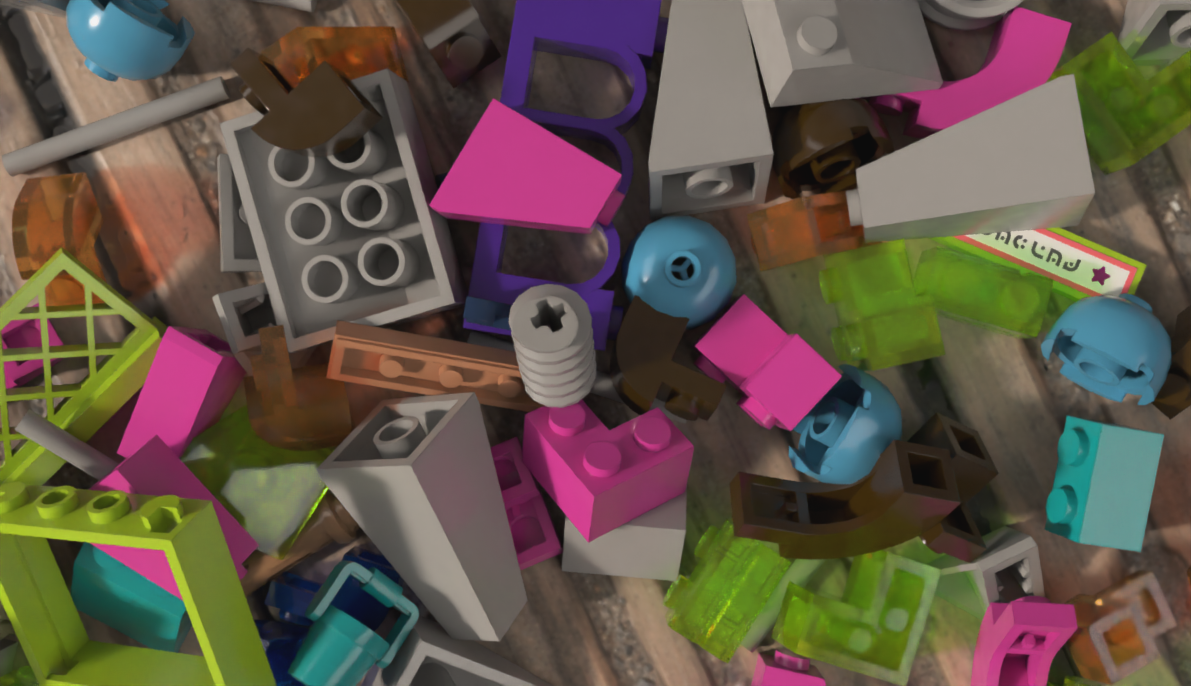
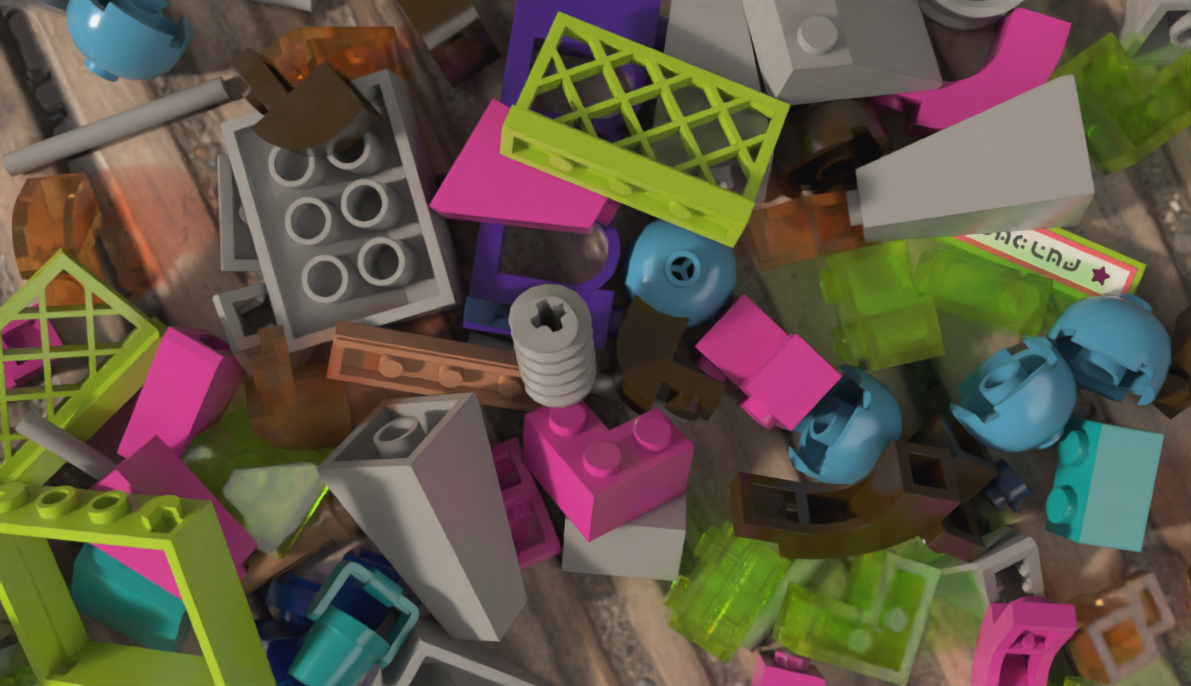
(635, 177): none -> lime fence
(1006, 488): none -> dark blue plate
(1018, 398): none -> dark azure cylinder

